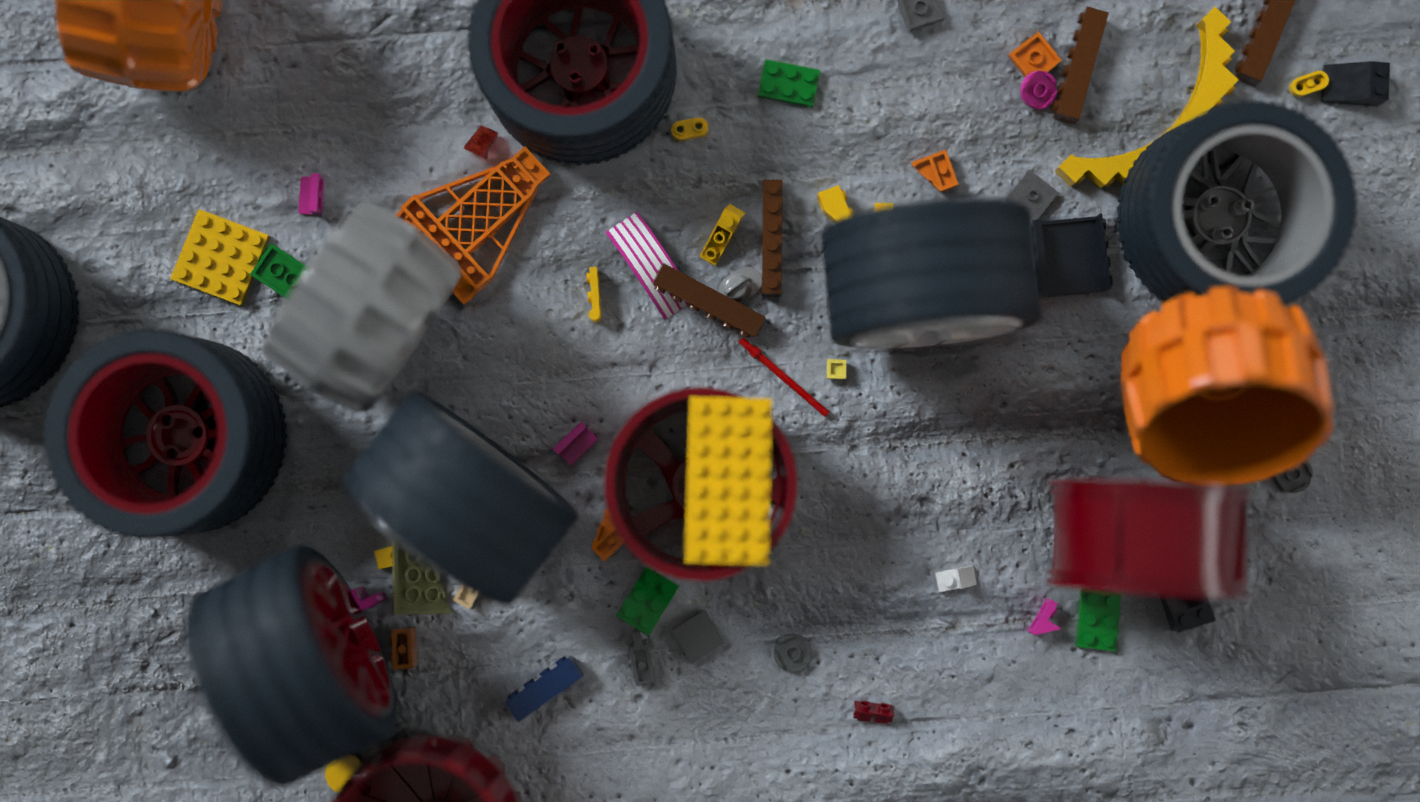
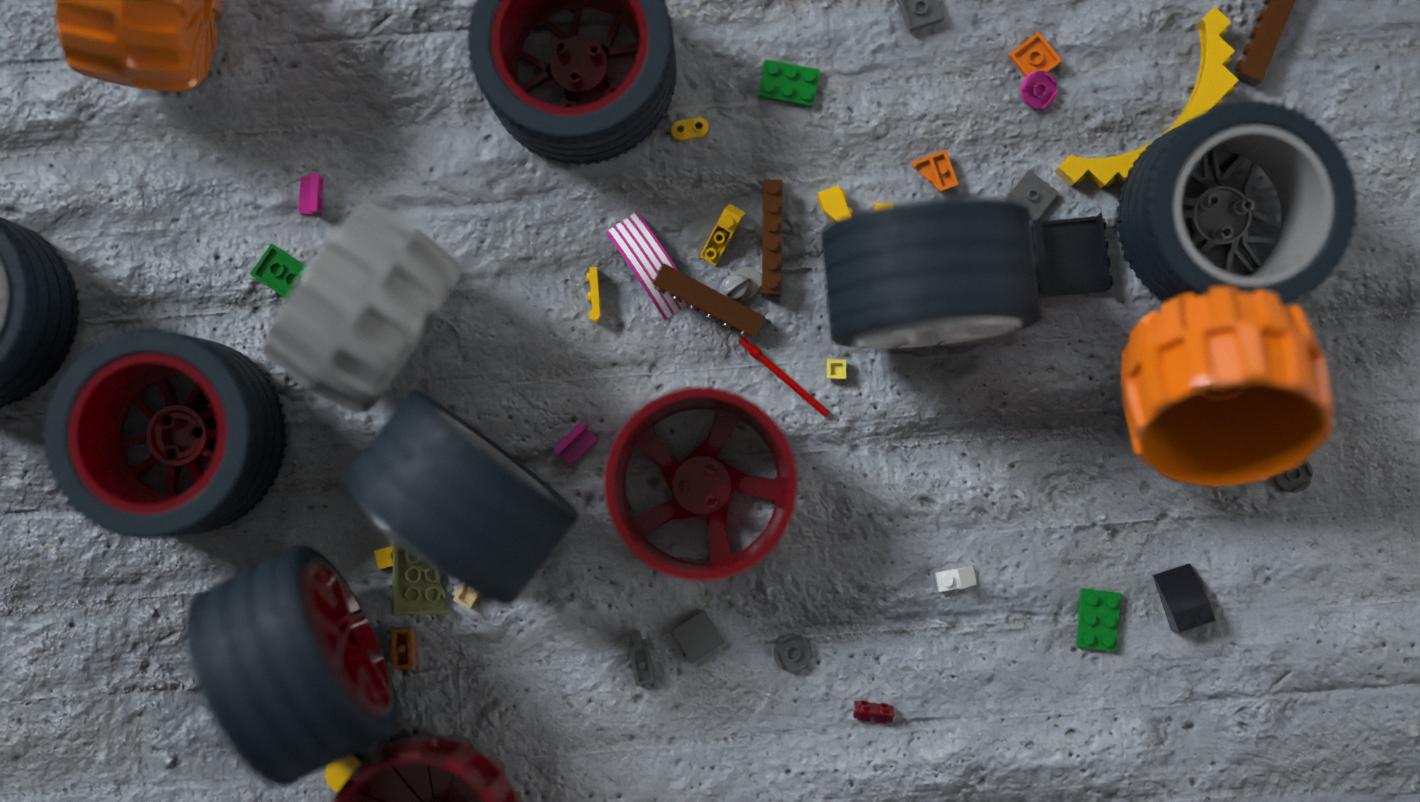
(220, 257): yellow plate -> none
(363, 599): dark pink panel -> none
(481, 142): clear red slope -> none
(521, 173): orange wing -> none
(544, 688): dark blue brick -> none
(607, 539): orange wing -> none
(647, 601): green plate -> none
(728, 480): yellow plate -> none
(1041, 623): dark pink slope -> none
(1080, 65): reddish brown brick -> none
(1150, 537): dark red wheel -> none
(1307, 83): yellow plate -> none
(1357, 83): black slope -> none

